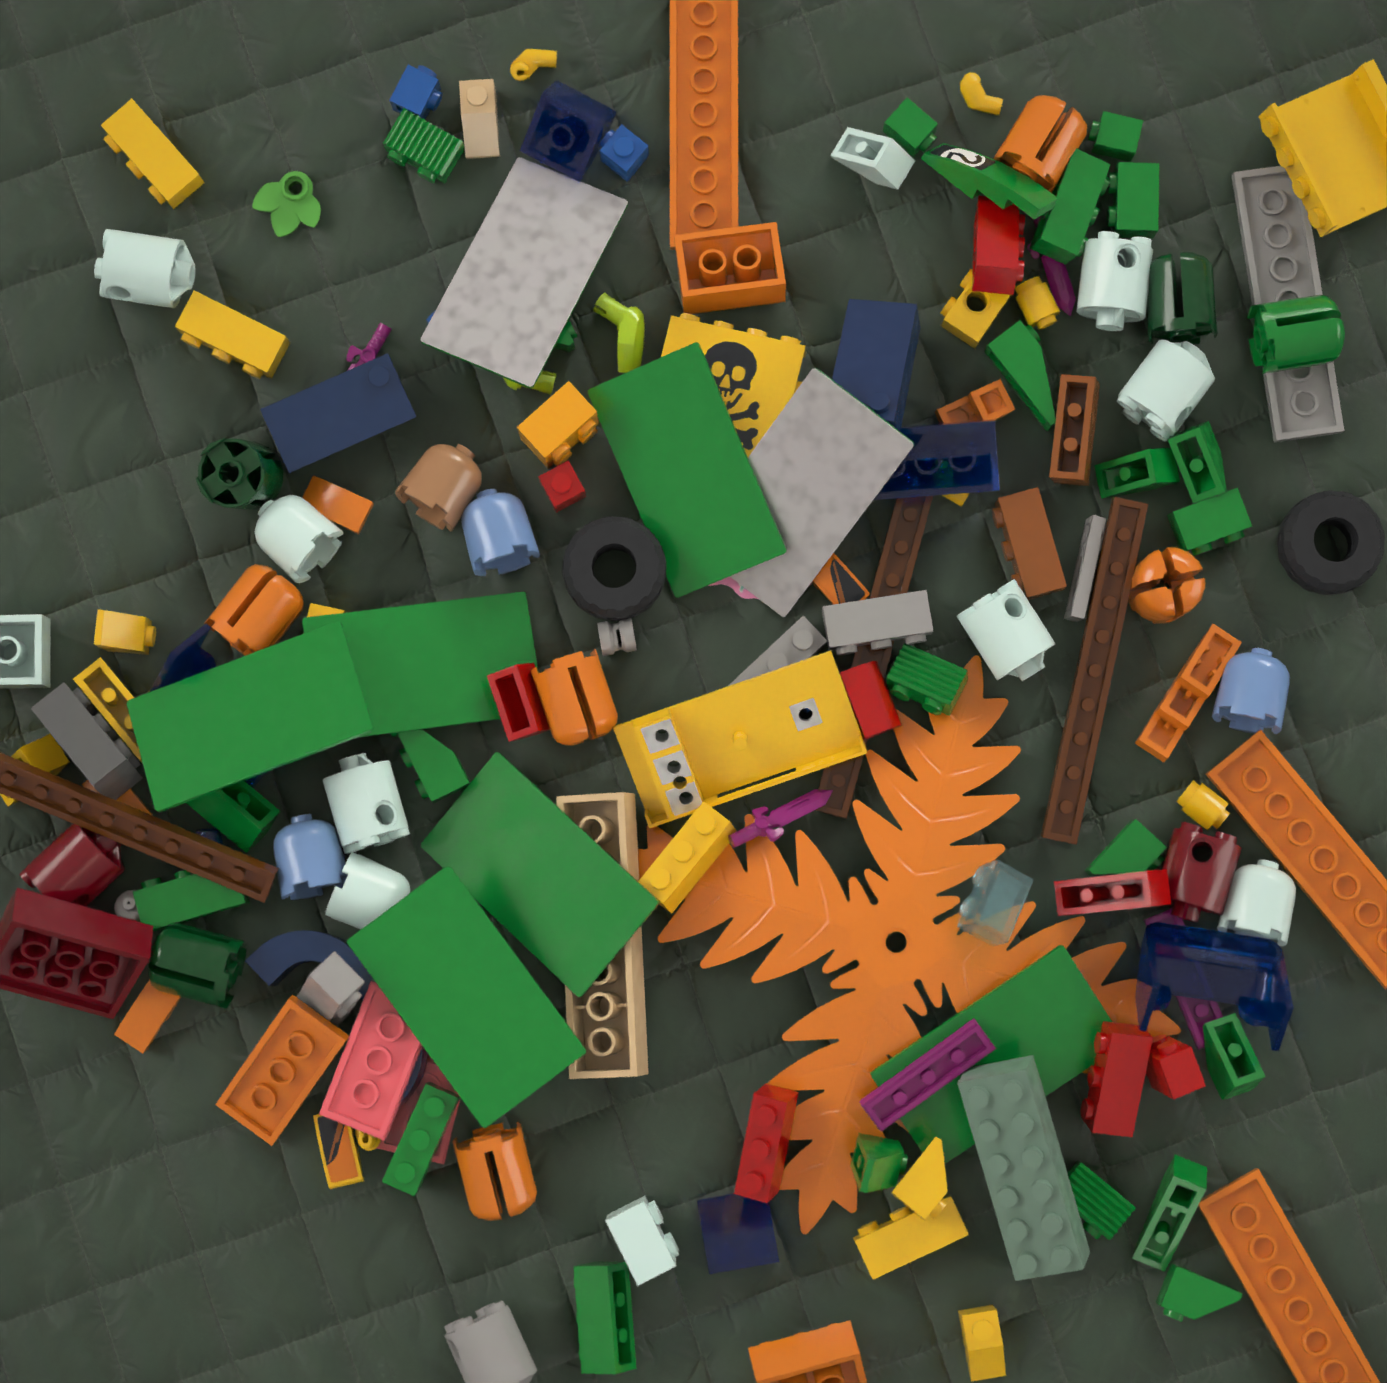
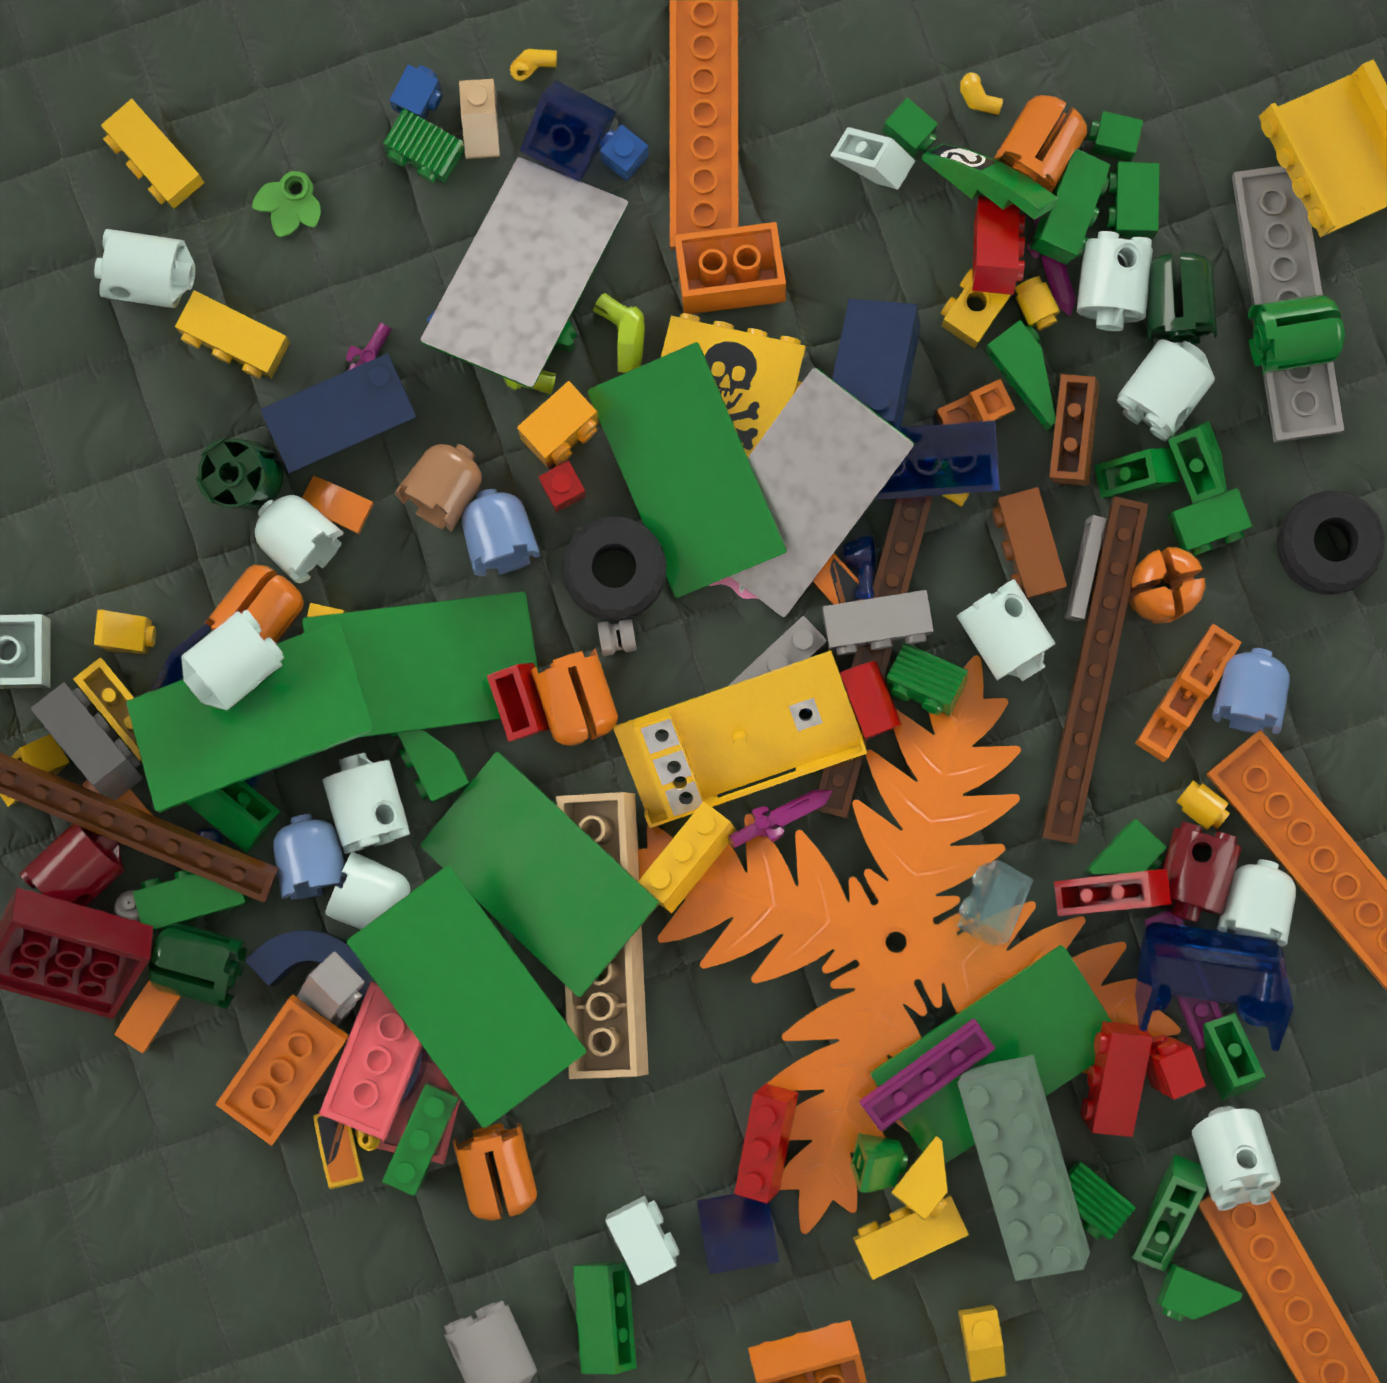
(230, 661): none -> light aqua cylinder
(861, 555): none -> clear blue bar
(1236, 1157): none -> light aqua cylinder

